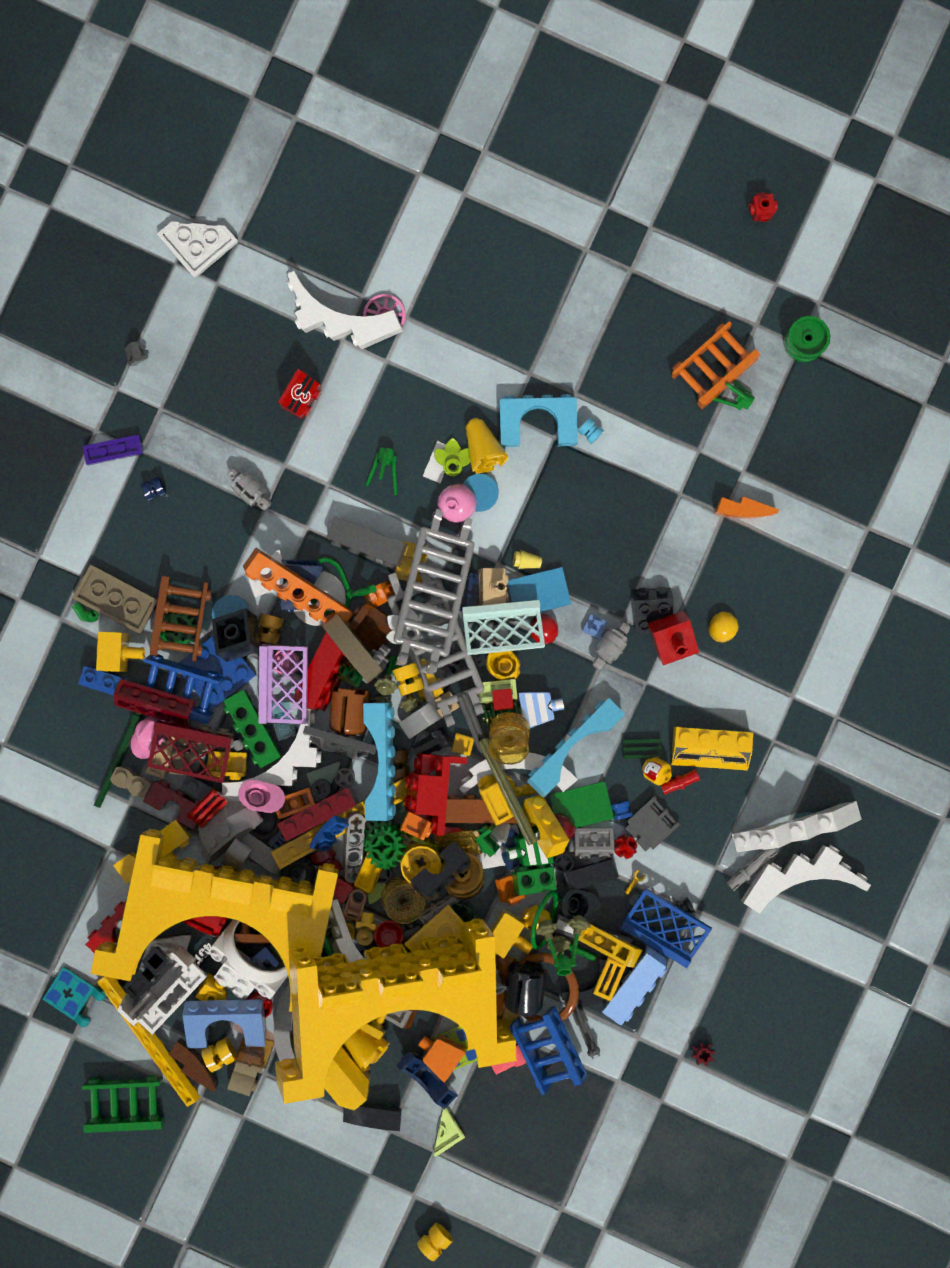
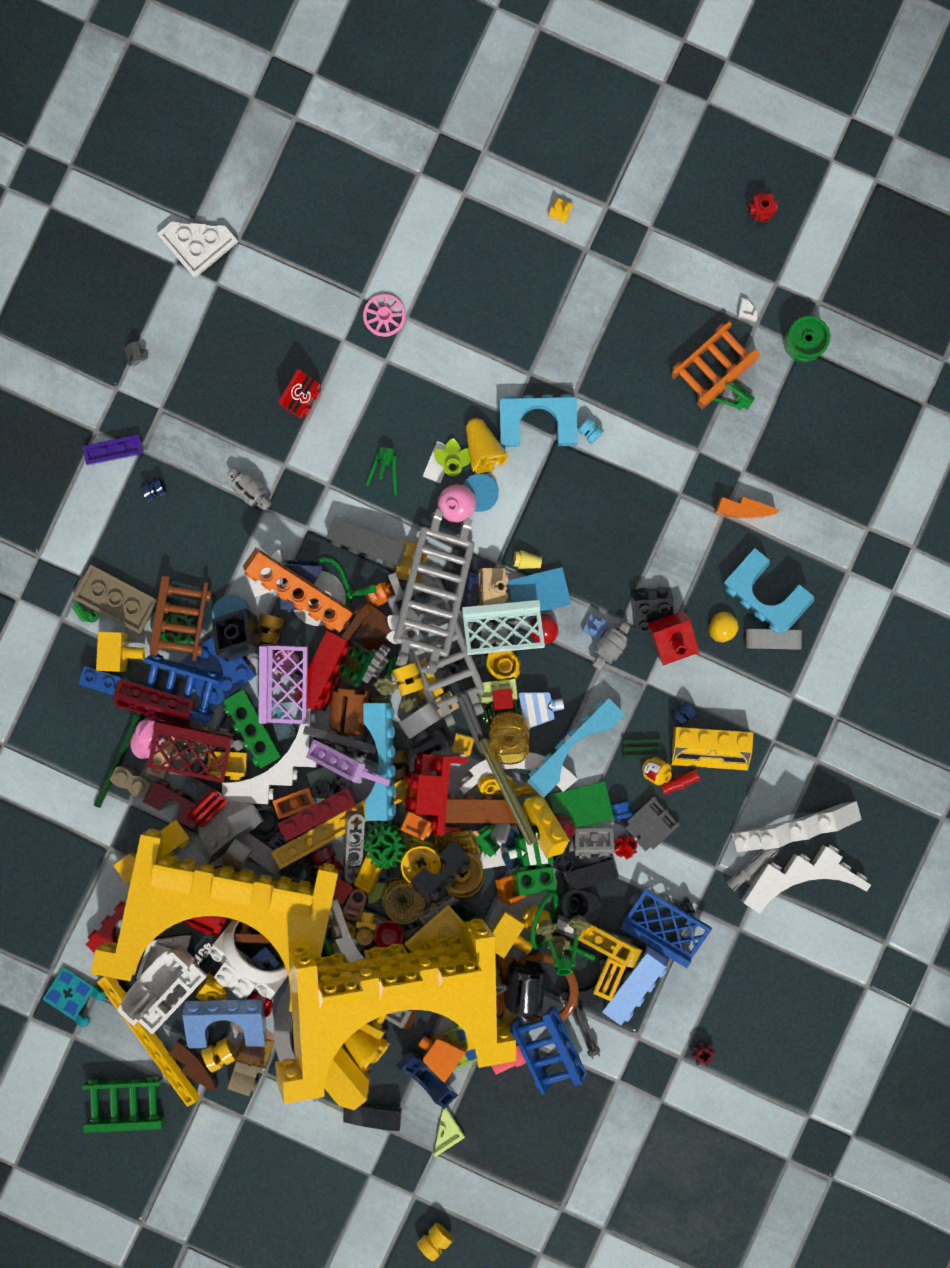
(154, 968): black arch -> none
(261, 796): bright pink piece -> none
(326, 835): blue slope -> none
(342, 764): none -> lavender fence
(352, 648): dark tan slope -> none
(365, 330): white arch -> none
(496, 803): yellow tile -> none
(560, 210): none -> yellow tile
(635, 880): yellow hand -> none
(684, 713): none -> dark blue wheel
(747, 310): none -> white tile
(770, 640): none -> light grey beam
(779, 616): none -> medium azure arch

